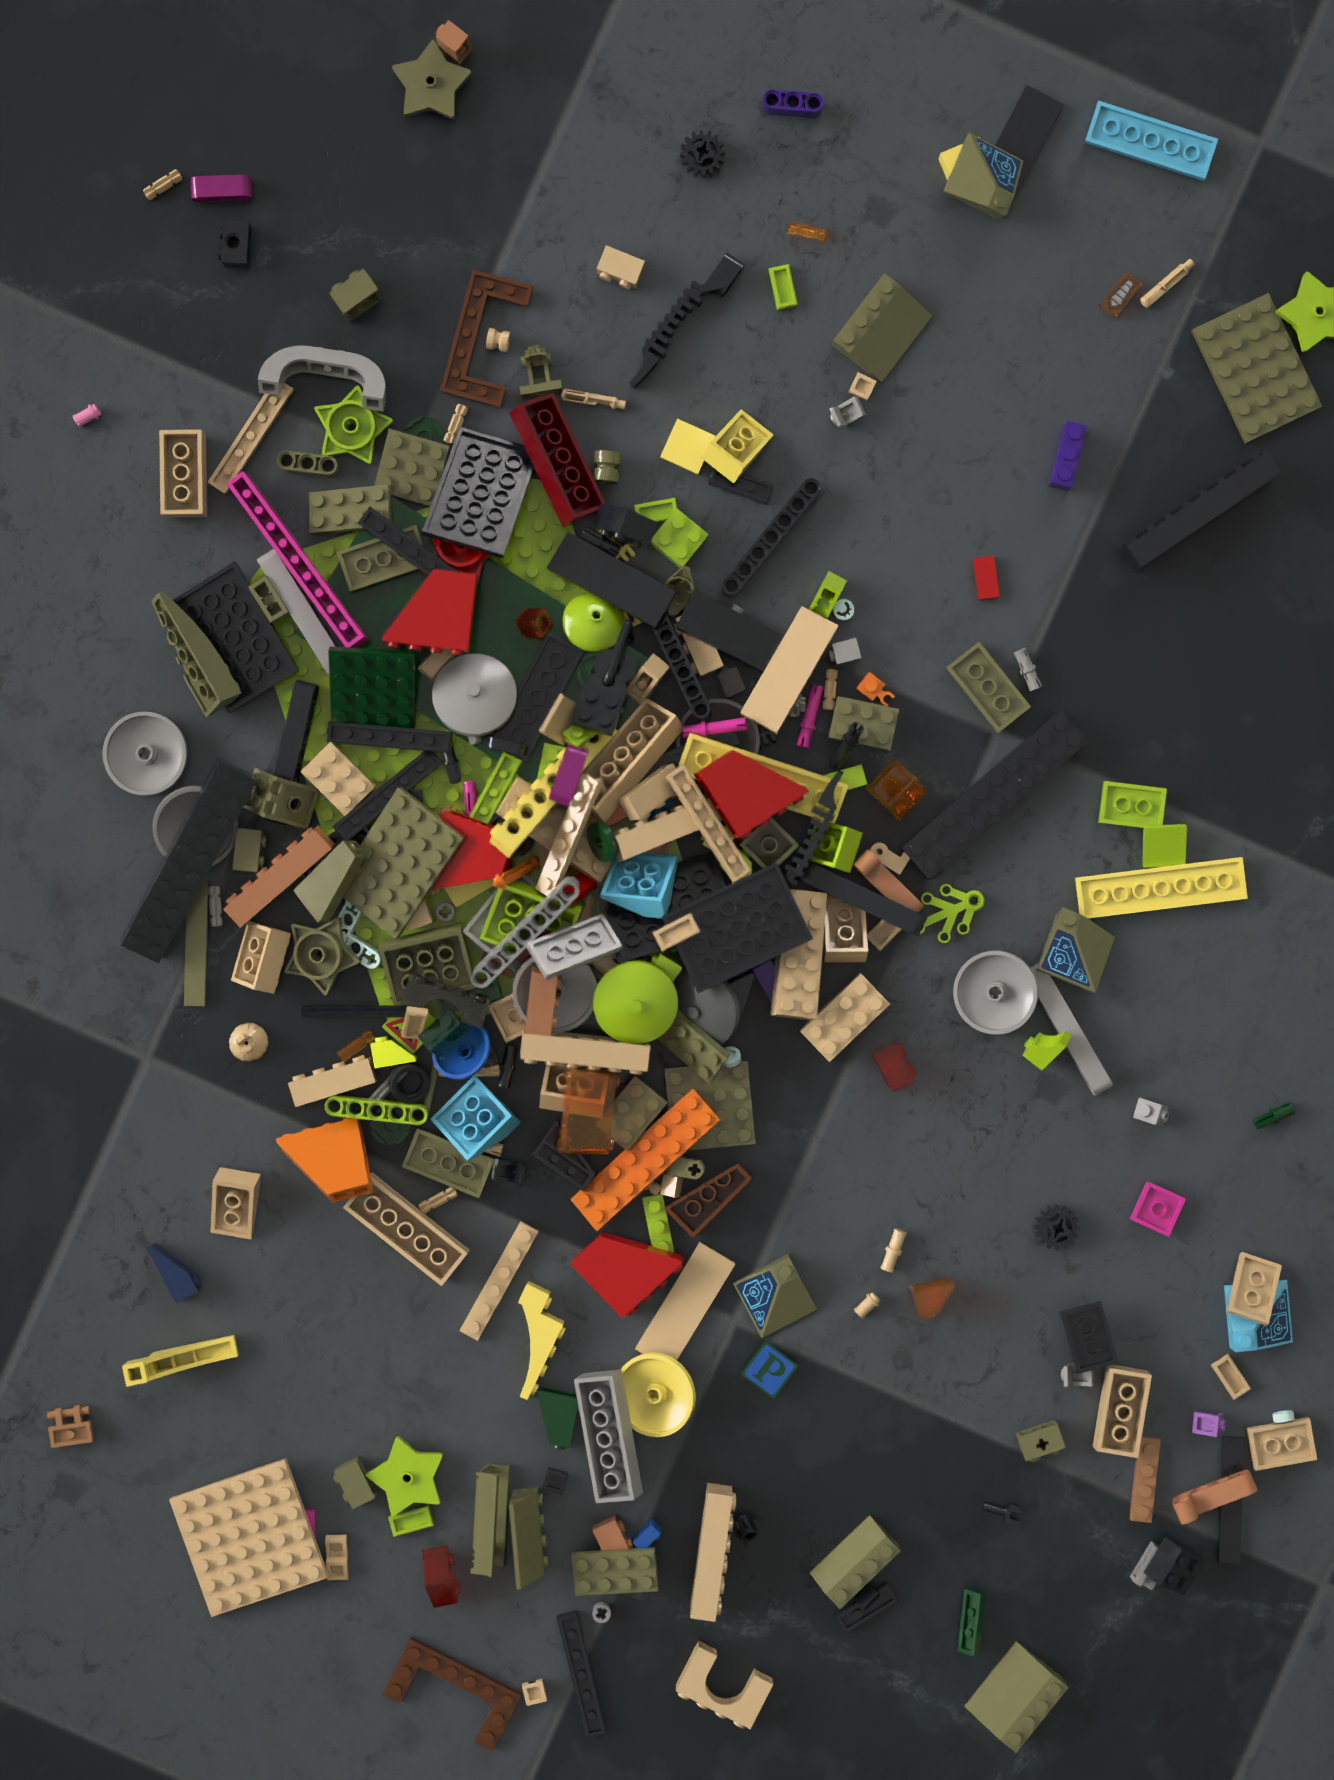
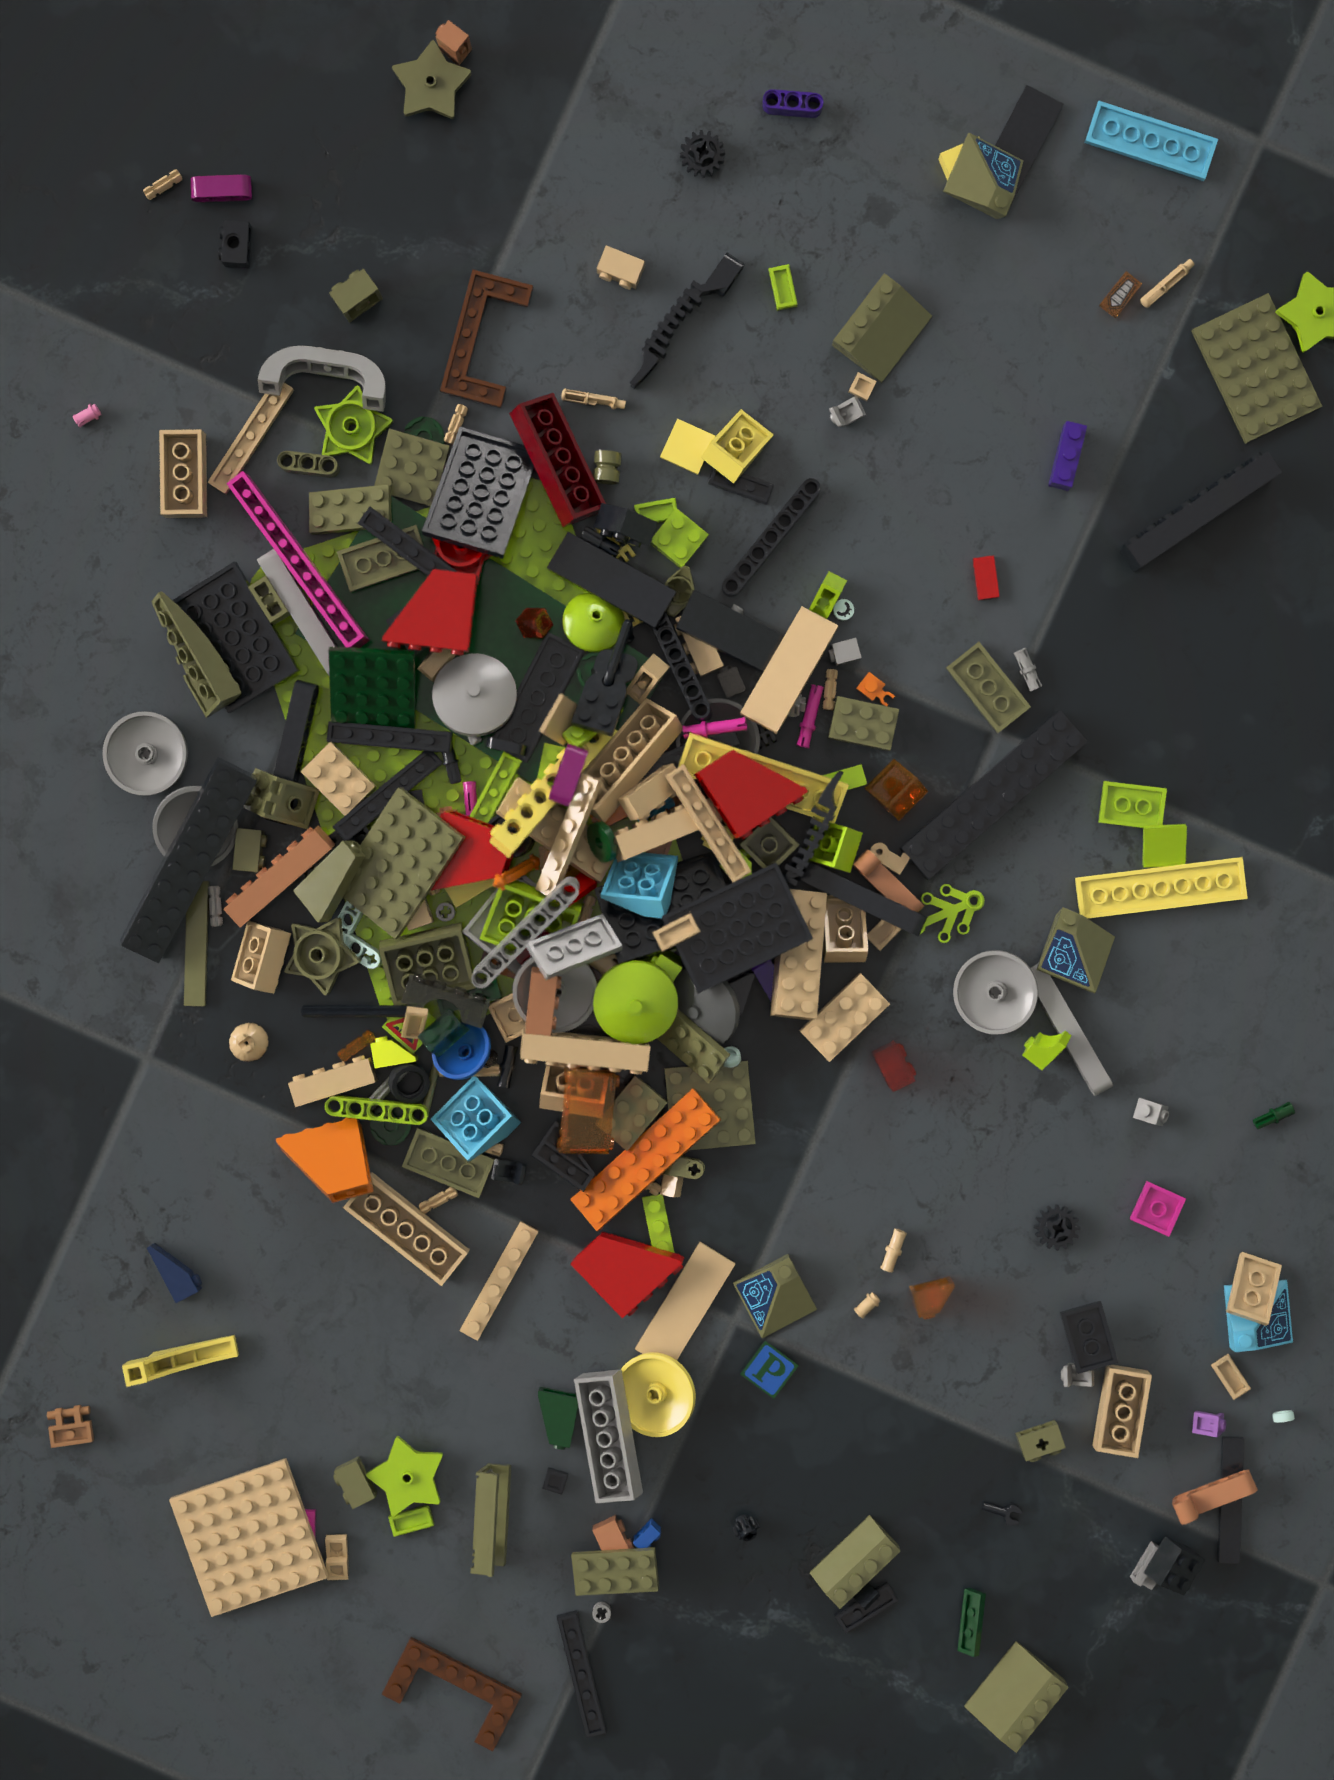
(234, 1202): tan slope -> none
(439, 1577): clear red brick -> none
(498, 340): tan wheel -> none
(527, 1535): olive slope -> none
(534, 1692): tan plate -> none
(535, 357): olive tile -> none
(543, 1333): light yellow arch -> none
(704, 1203): reddish brown wedge -> none
(711, 1552): tan brick -> none
(741, 1708): tan arch -> none
(808, 231): clear orange axle -> none
(849, 742): black pin -> none
(1145, 1480): medium nougat plate -> none
(1281, 1443): tan plate -> none

